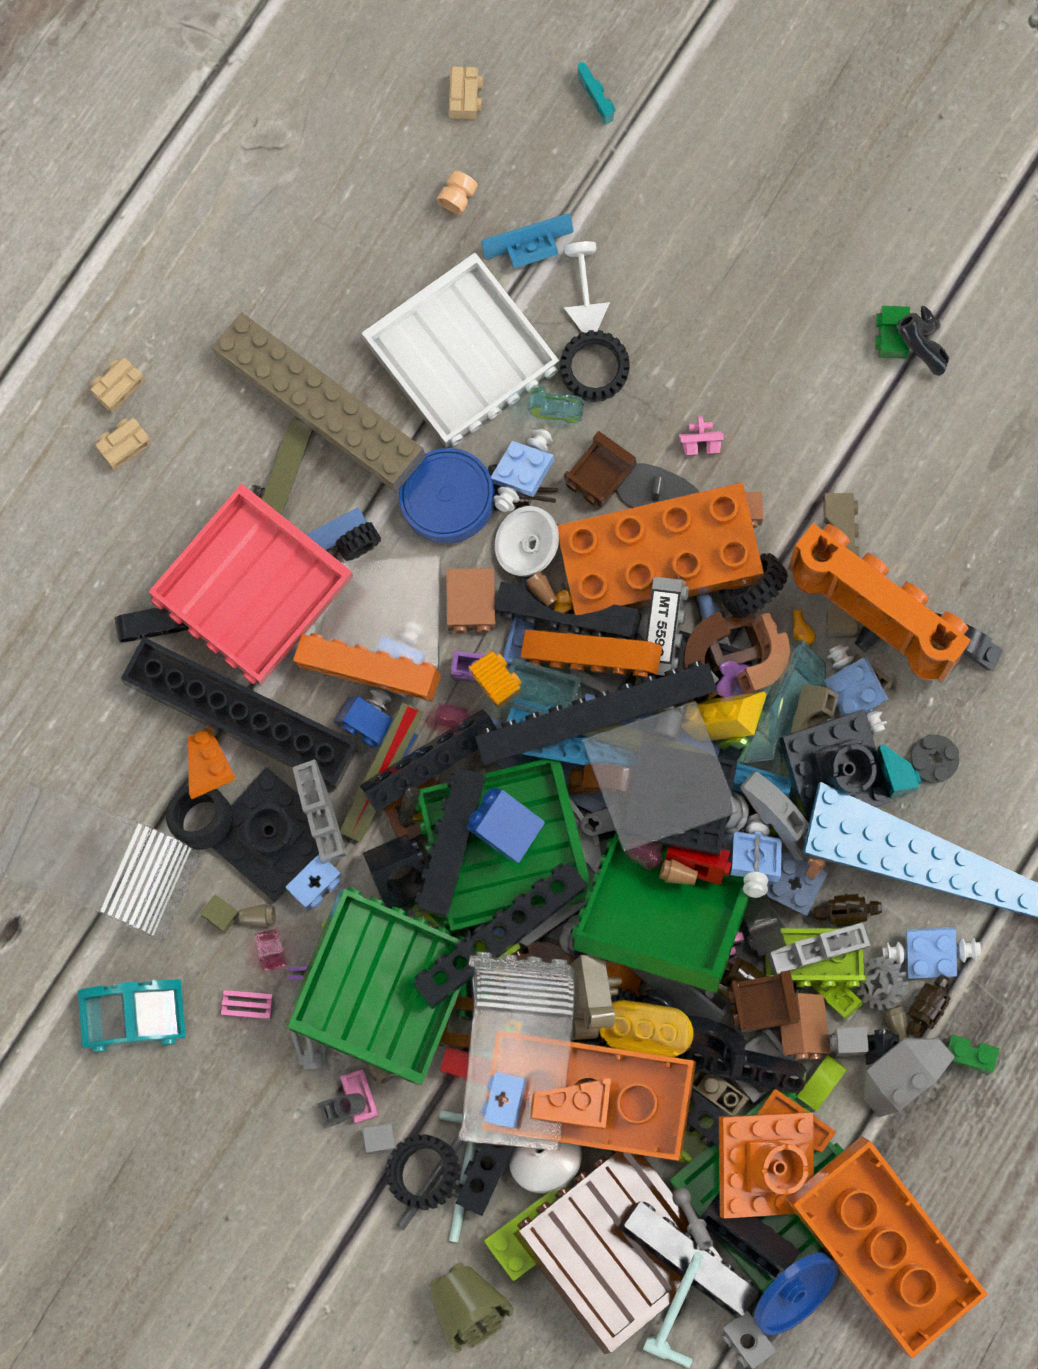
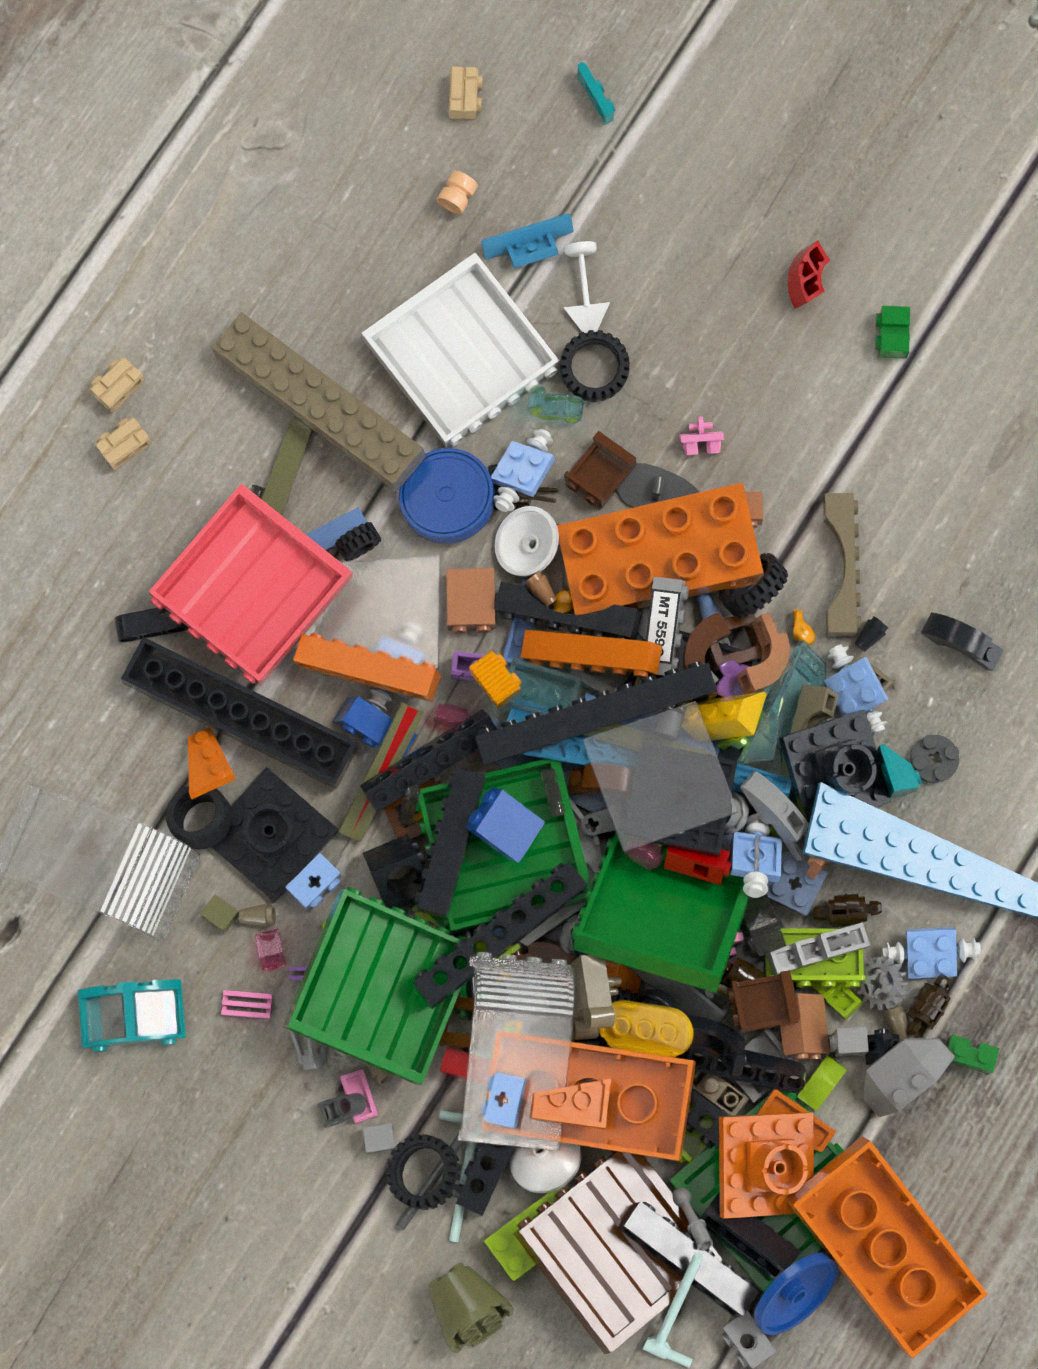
(319, 811): light grey slope -> none
(553, 792): none -> clear smoke axle
(677, 873): medium nougat cone -> none
(805, 274): none -> red brick
(890, 612): orange piece -> none
(911, 330): black piece -> none

